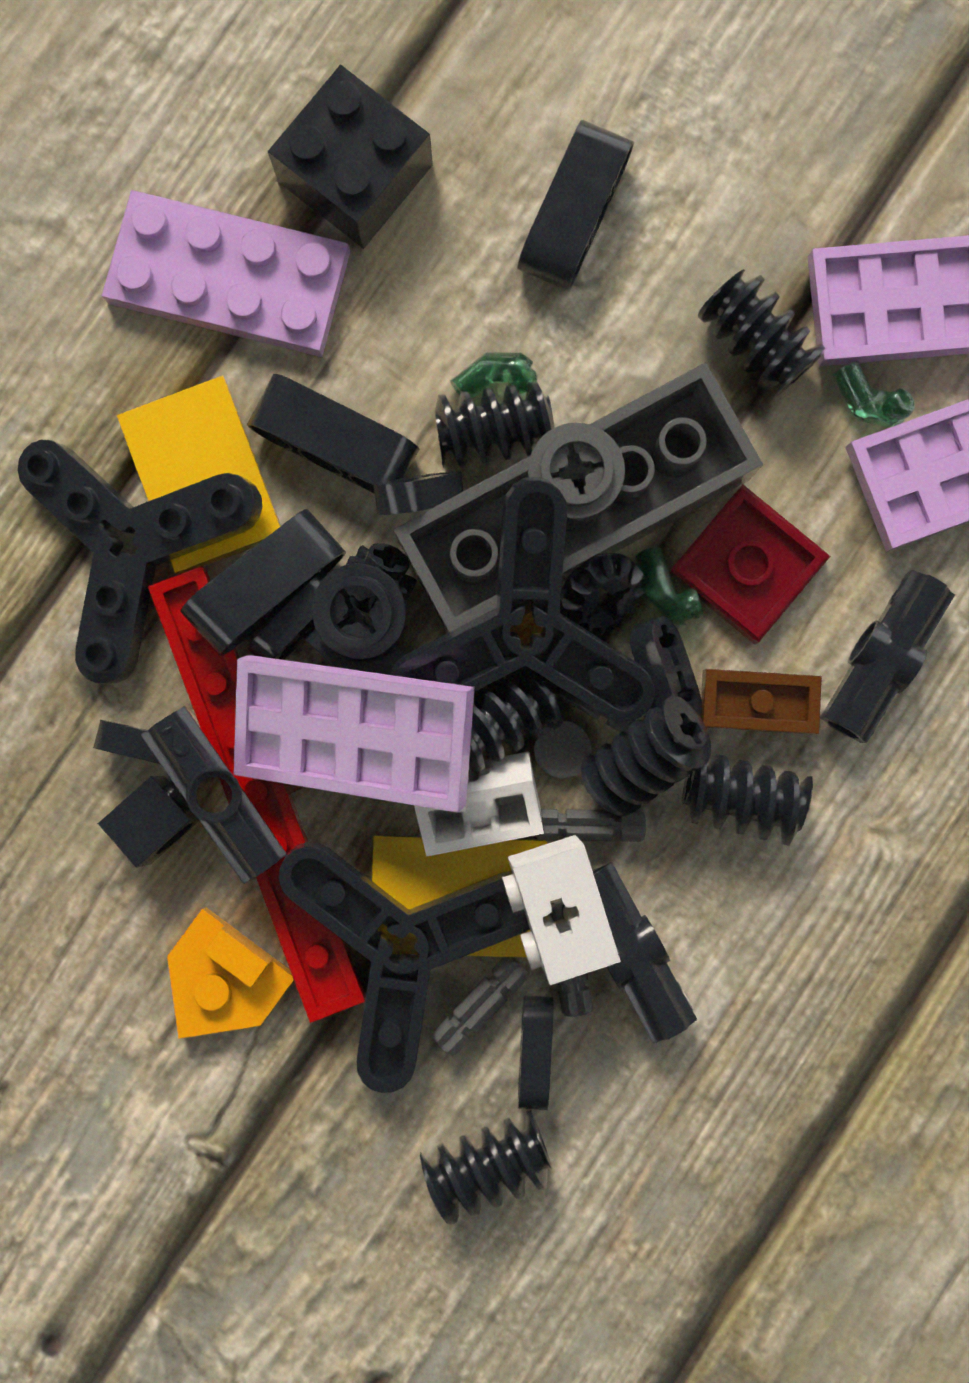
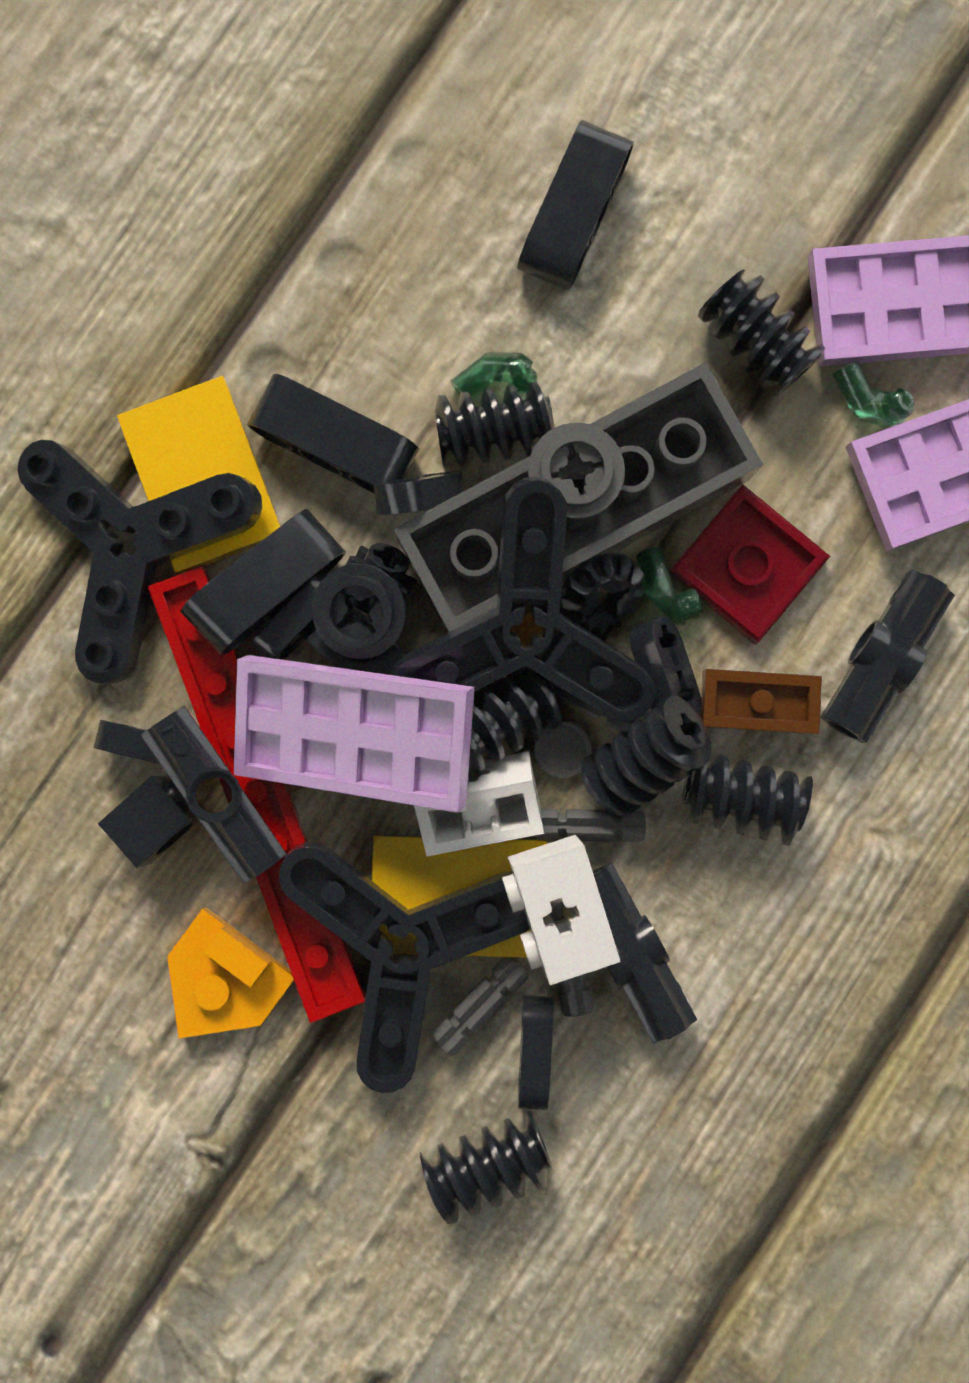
(226, 273): lavender plate -> none
(351, 156): black brick -> none

